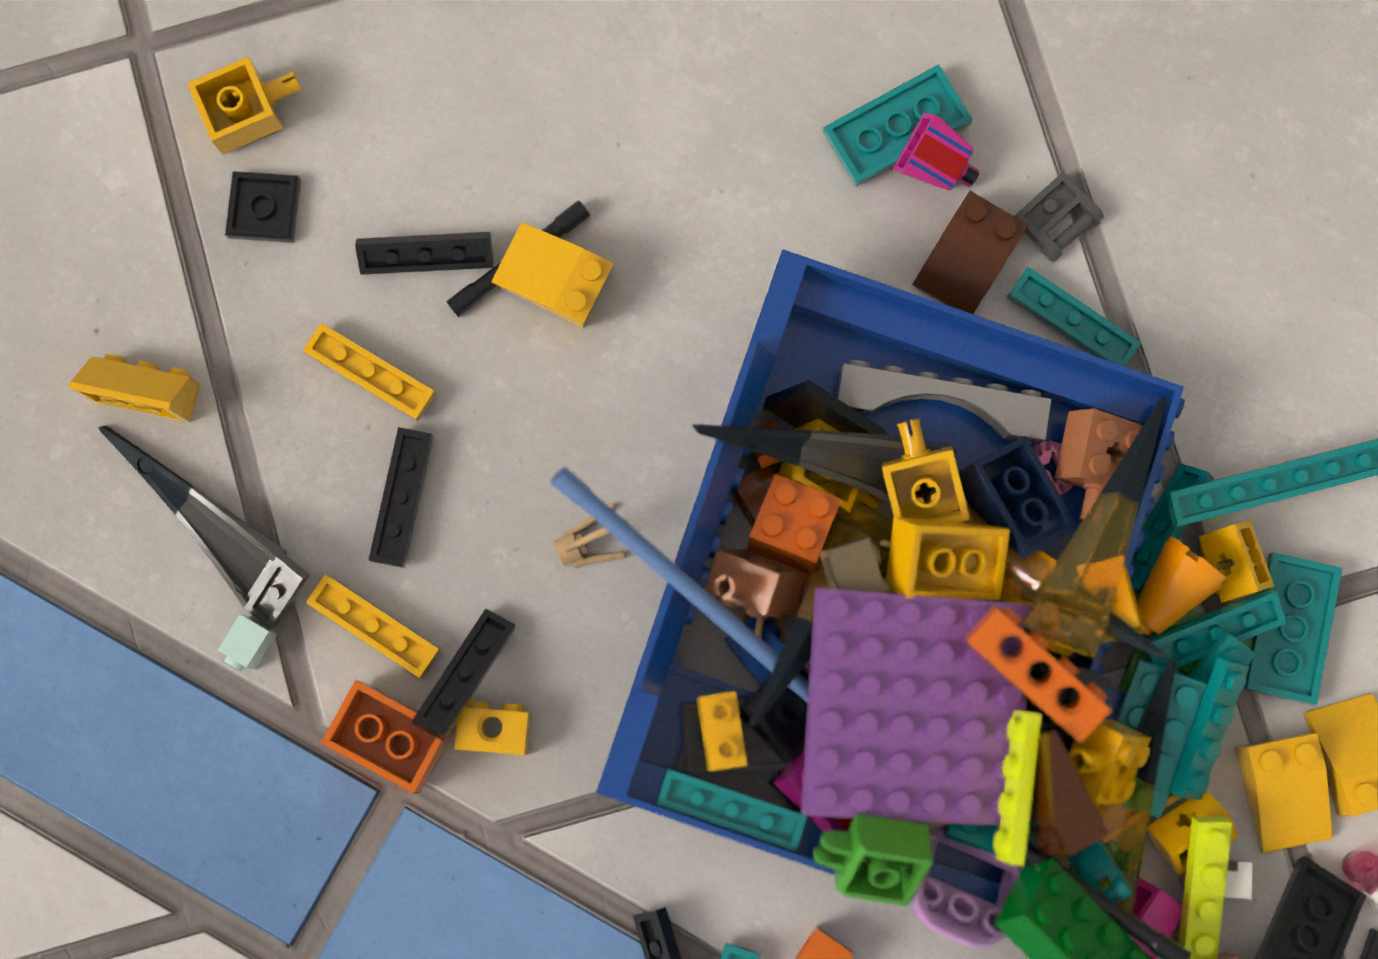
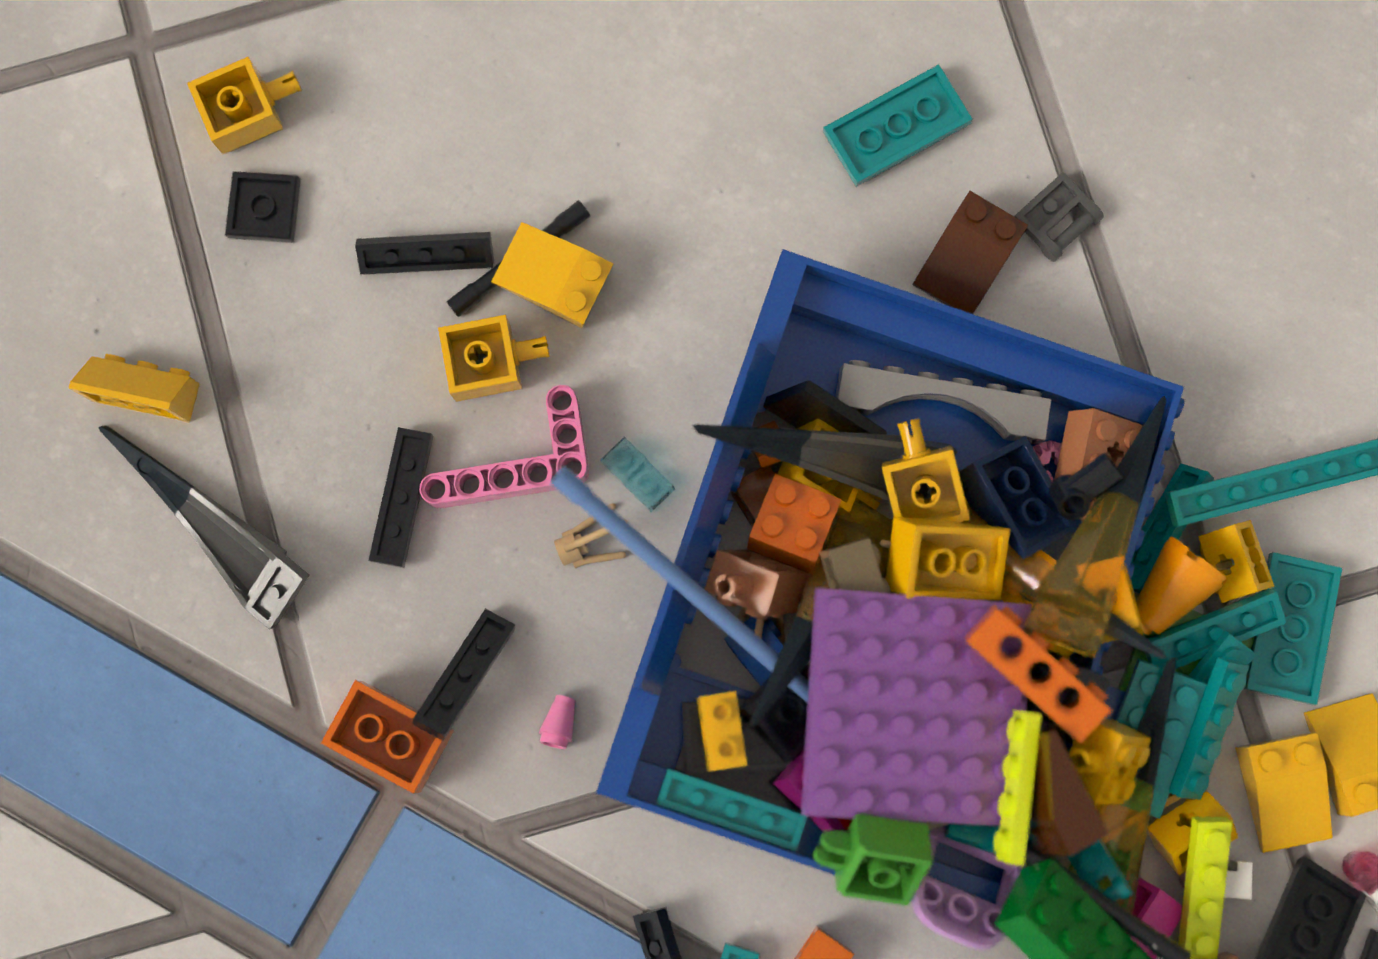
(246, 643): light aqua brick -> none
(369, 372): yellow plate -> none
(373, 626): yellow plate -> none
(499, 370): none -> yellow brick
(515, 729): yellow brick -> none
(522, 468): none -> bright pink beam
(558, 724): none -> bright pink cone
(637, 474): none -> clear light blue slope
(937, 155): torso -> none
(1073, 318): teal plate -> none
(1084, 487): none -> black piece

